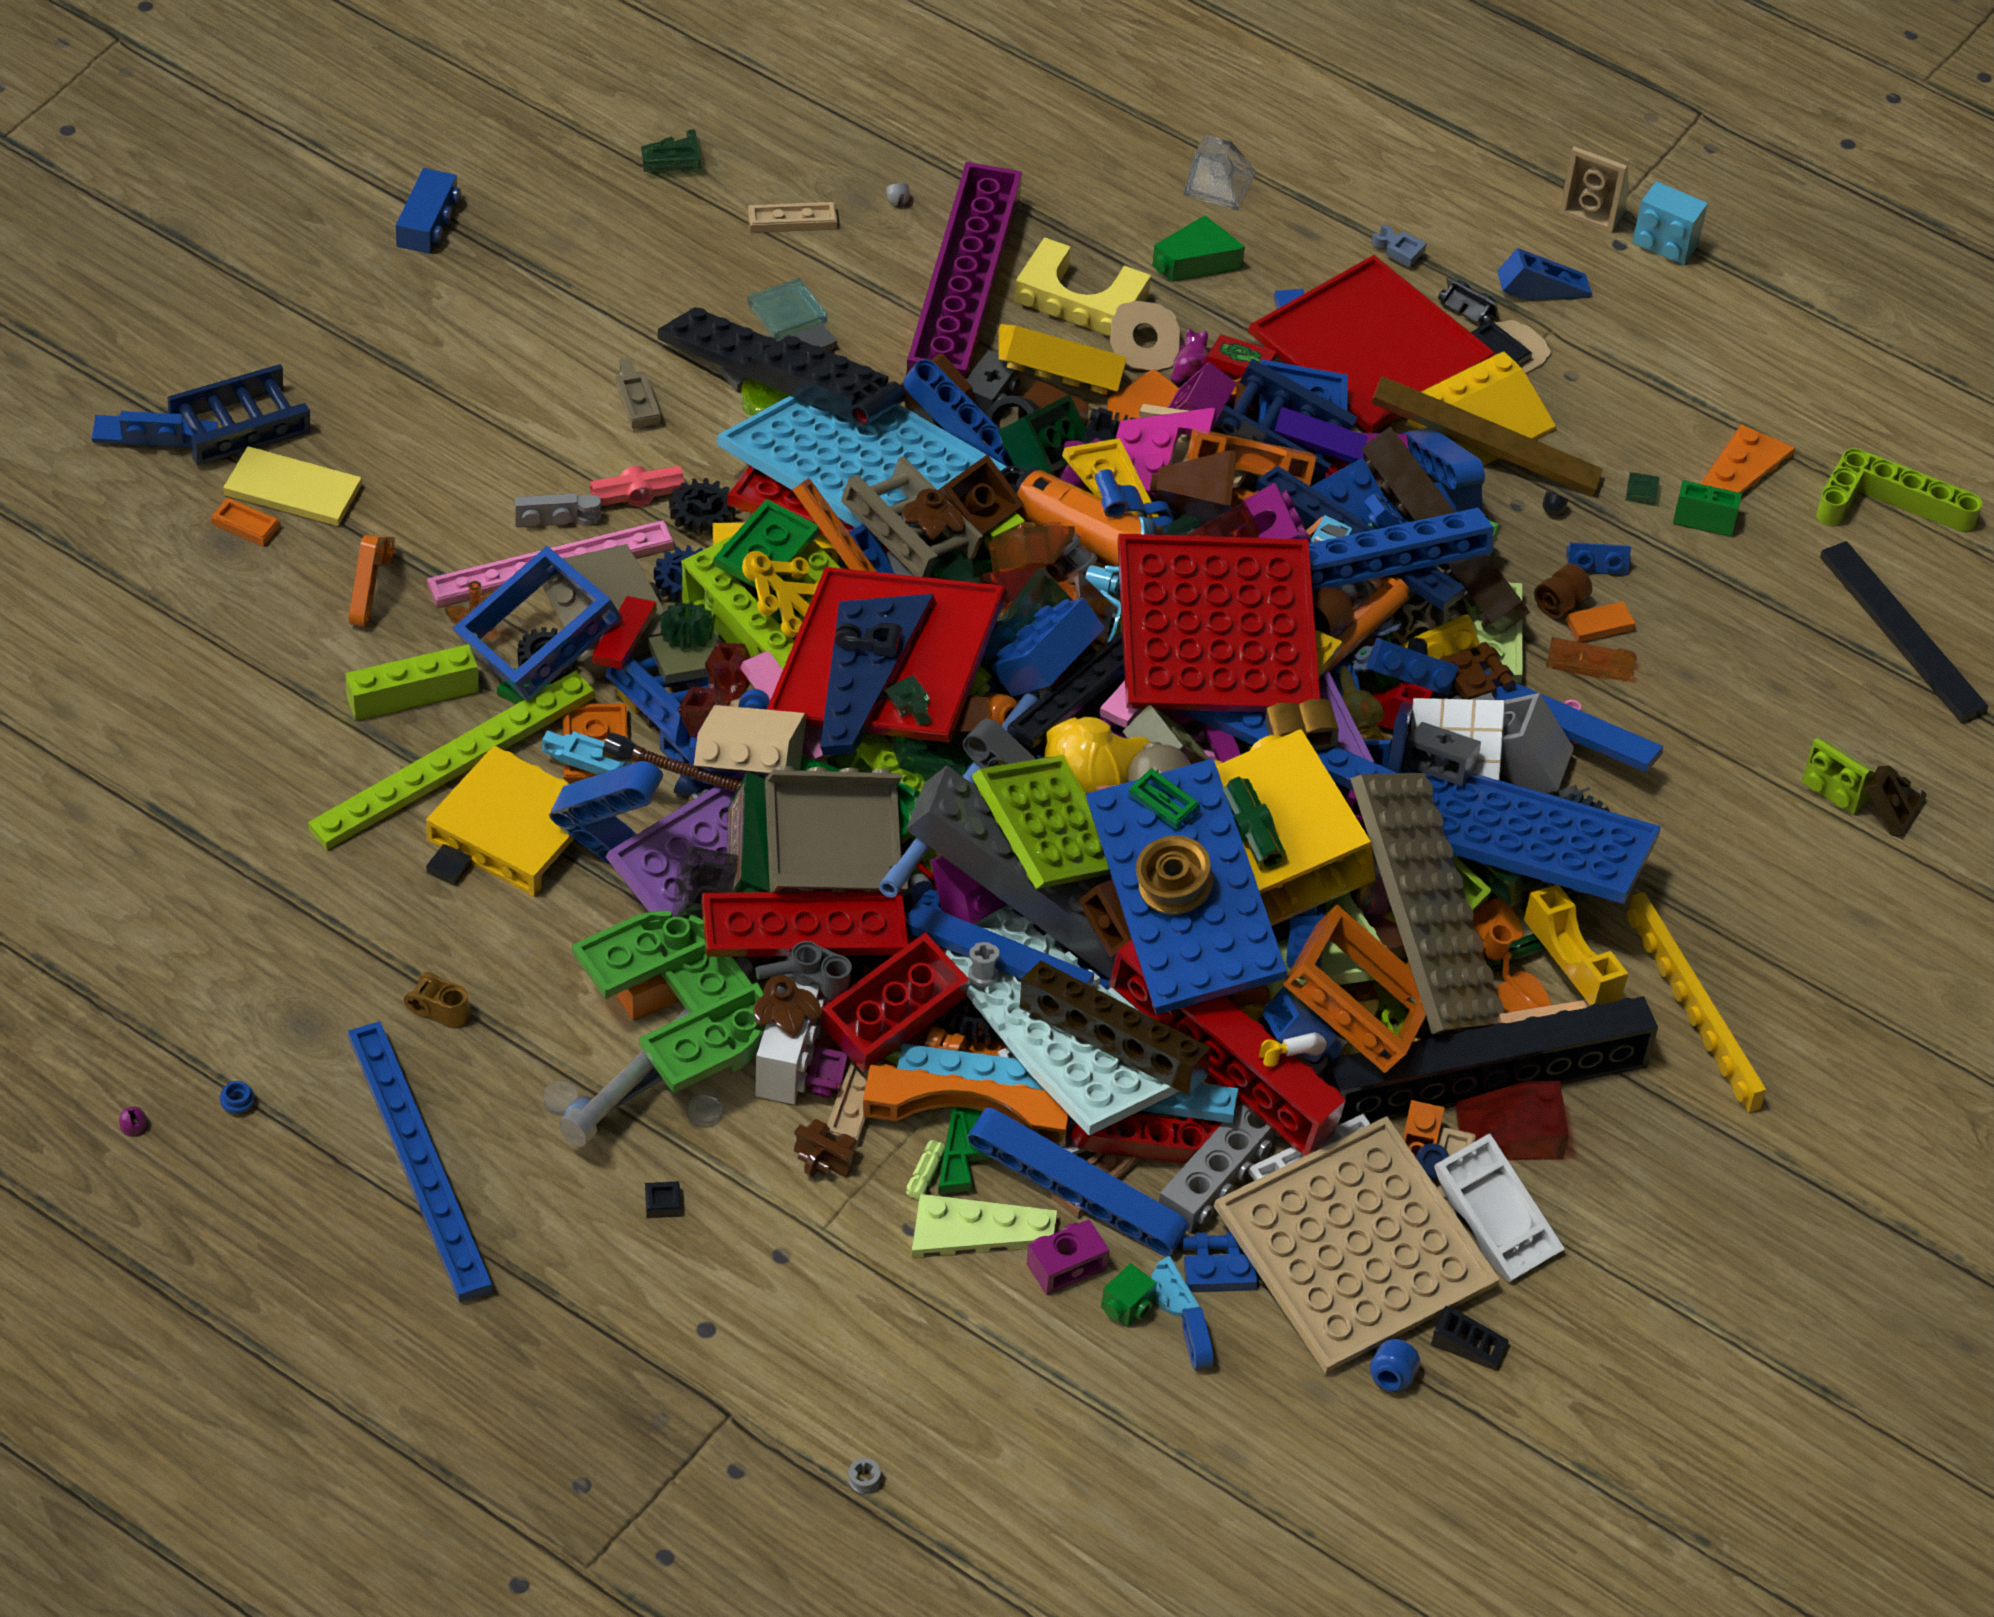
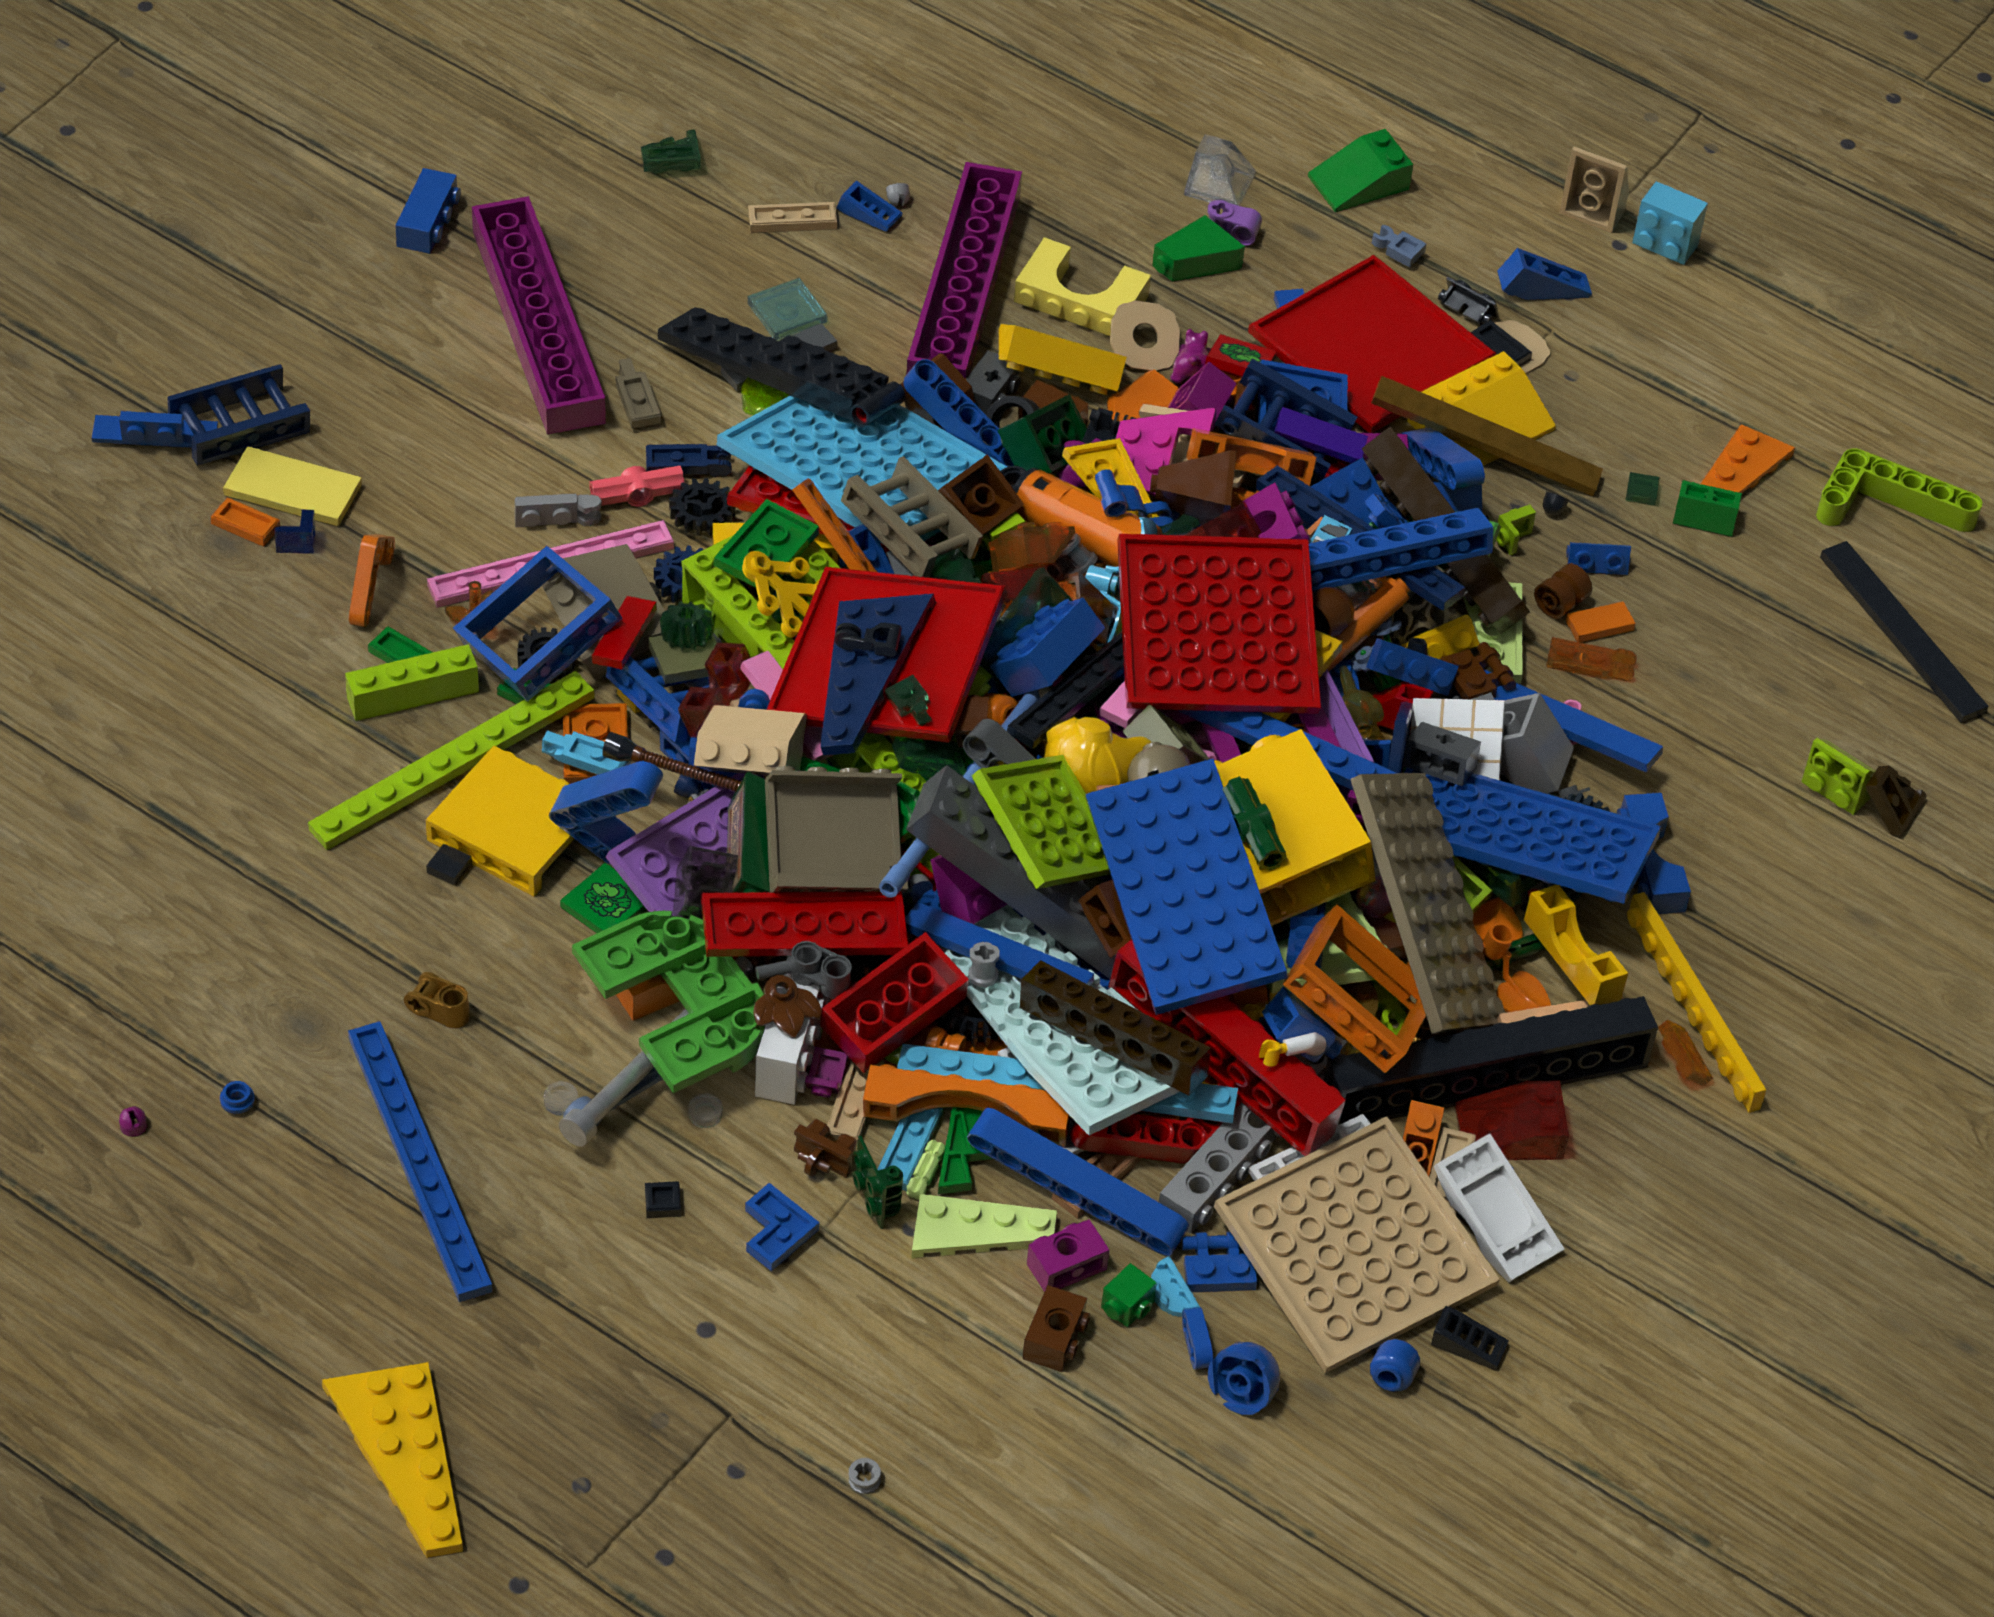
(297, 538): none -> clear blue panel
(394, 646): none -> green tile
(402, 1440): none -> yellow wing
(538, 315): none -> magenta brick
(602, 900): none -> green tile
(691, 457): none -> dark blue hinge
(785, 1226): none -> blue plate
(854, 203): none -> blue slope
(880, 1187): none -> dark green hinge
(910, 1142): none -> medium azure tile
(932, 513): reddish brown plate -> none
(1056, 1311): none -> reddish brown brick
(1155, 807): green tile -> none
(1192, 873): pearl gold wheel -> none
(1236, 220): none -> medium lavender piece
(1244, 1377): none -> blue cylinder
(1312, 716): pearl gold brick -> none
(1363, 172): none -> green slope
(1429, 1156): dark blue tile -> none
(1515, 525): none -> lime bracket
(1660, 880): none -> blue arch
(1681, 1046): none -> clear orange plate

